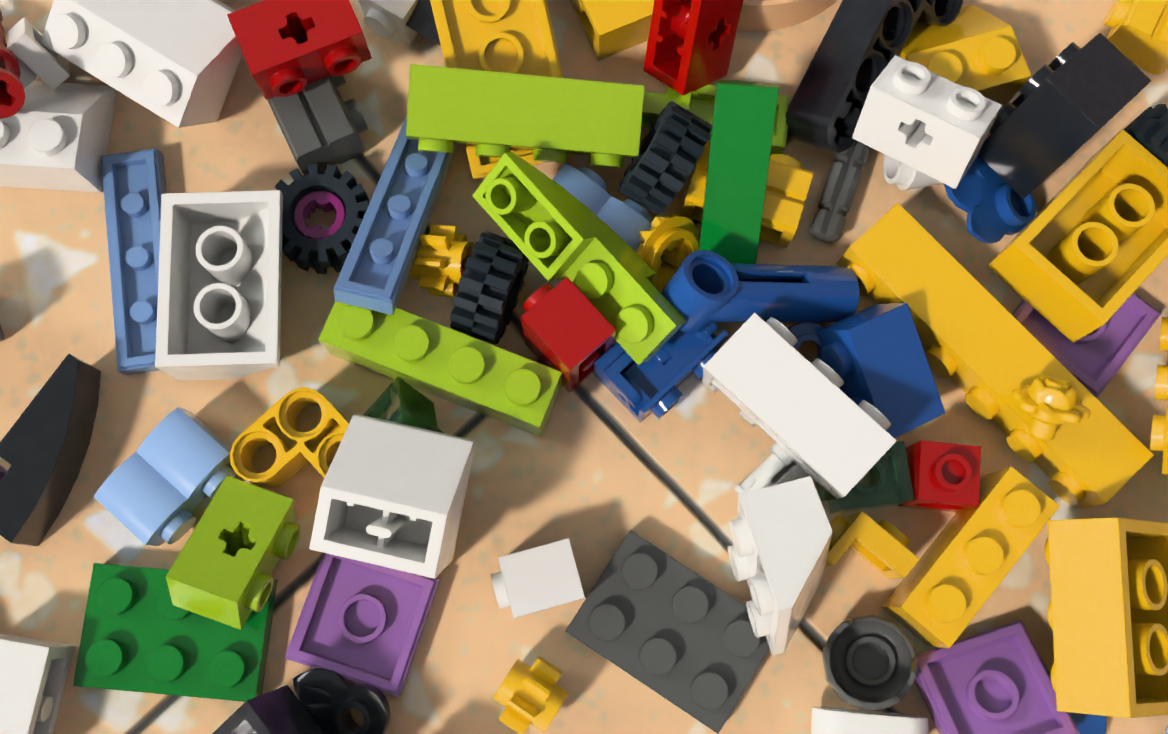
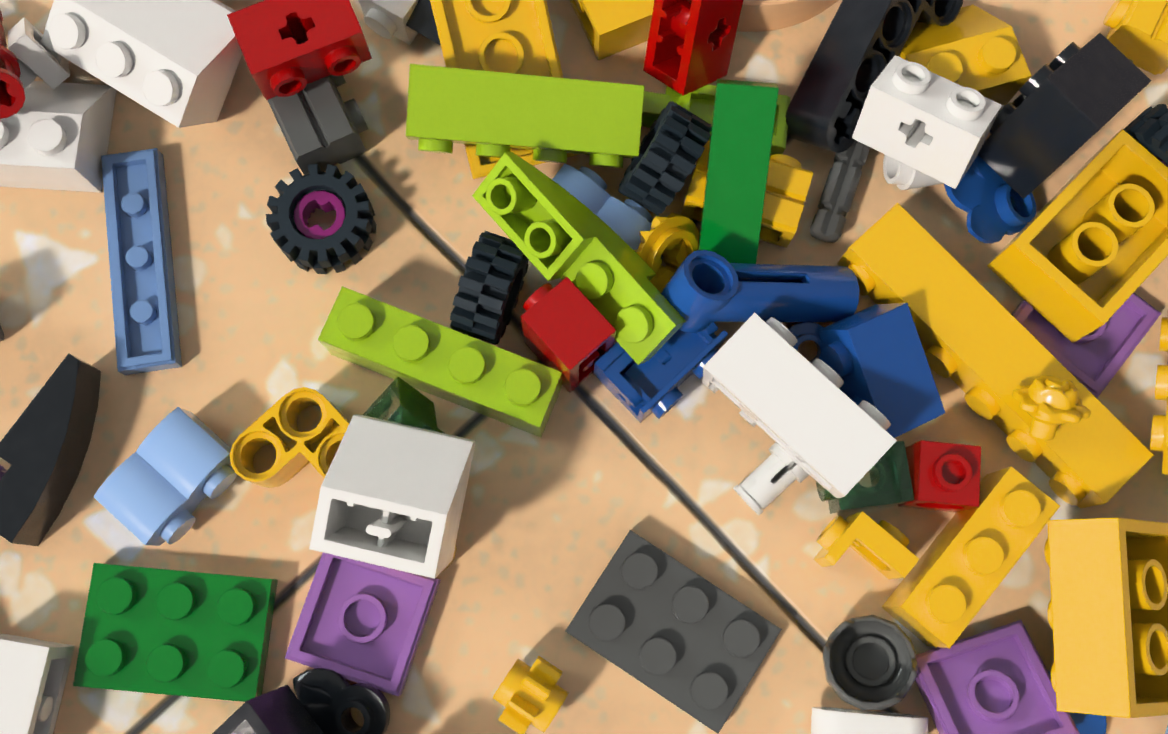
(219, 284): white slope -> none
(233, 553): lime brick -> none
(392, 227): medium blue tile -> none
(441, 260): yellow gear -> none
(537, 579): white brick -> none
(781, 553): white slope -> none

